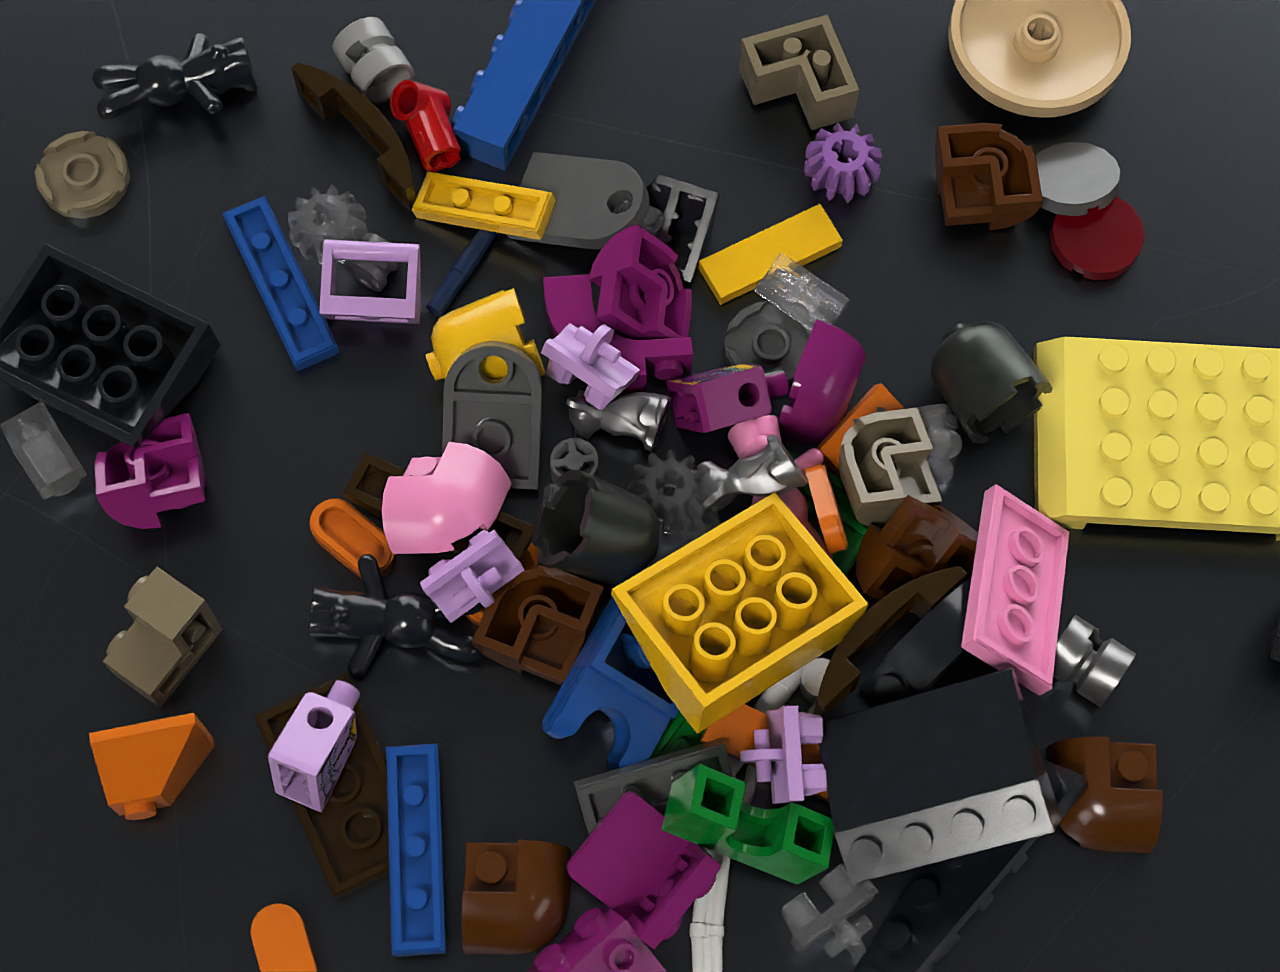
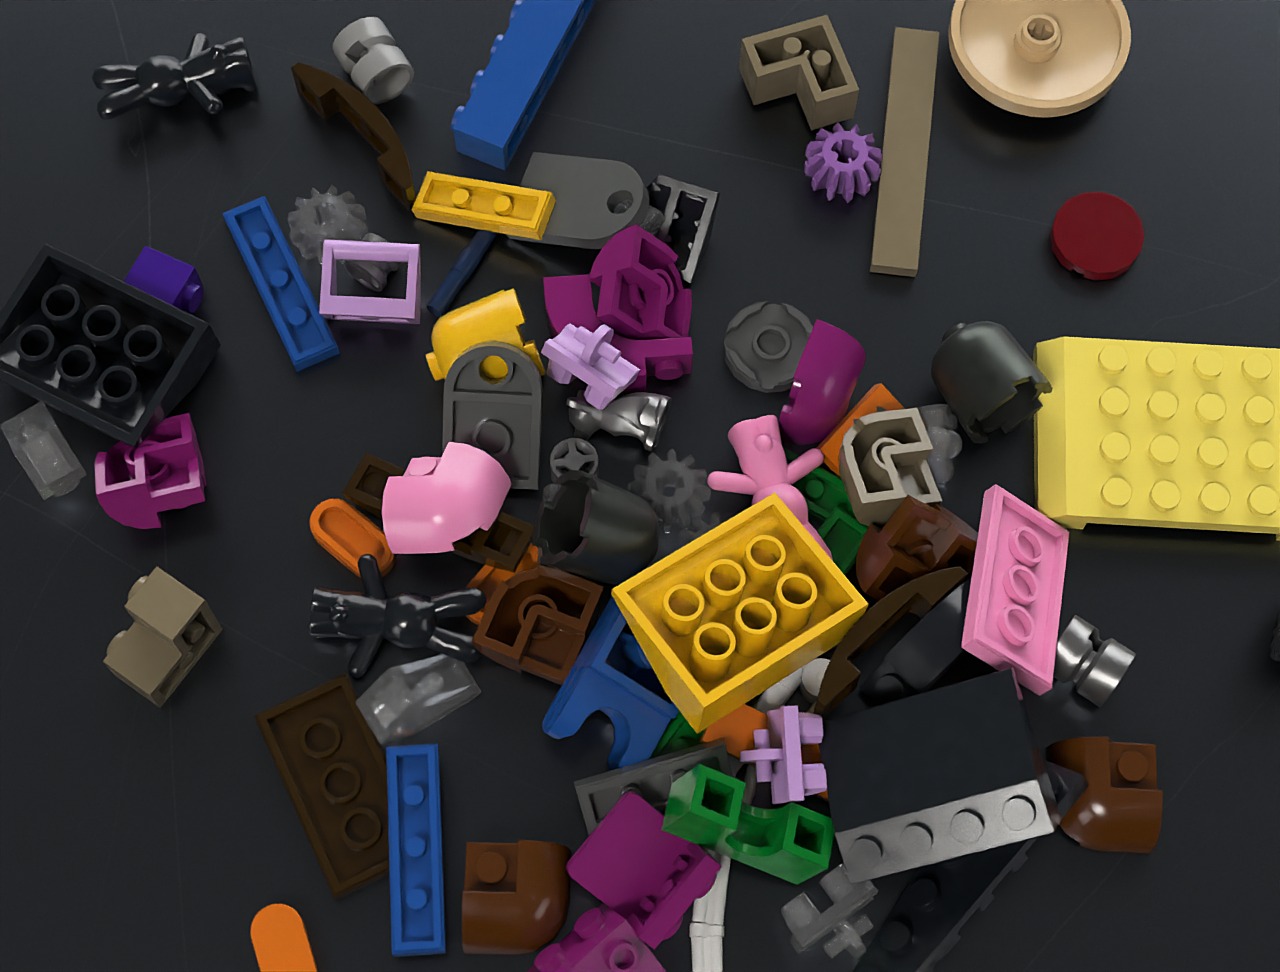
(82, 175): dark tan tile -> none
(149, 762): orange slope -> none
(167, 279): none -> dark purple brick
(315, 746): lavender torso -> none
(416, 696): none -> clear slope
(426, 116): red piece -> none
(471, 575): lavender hips -> none
(725, 396): magenta torso -> none
(748, 261): yellow tile -> none
(756, 475): flat silver animal -> none
(801, 293): clear hips -> none
(826, 508): orange tile -> none
(905, 152): none -> dark tan tile
(985, 176): reddish brown brick -> none
(1077, 178): tile -> none

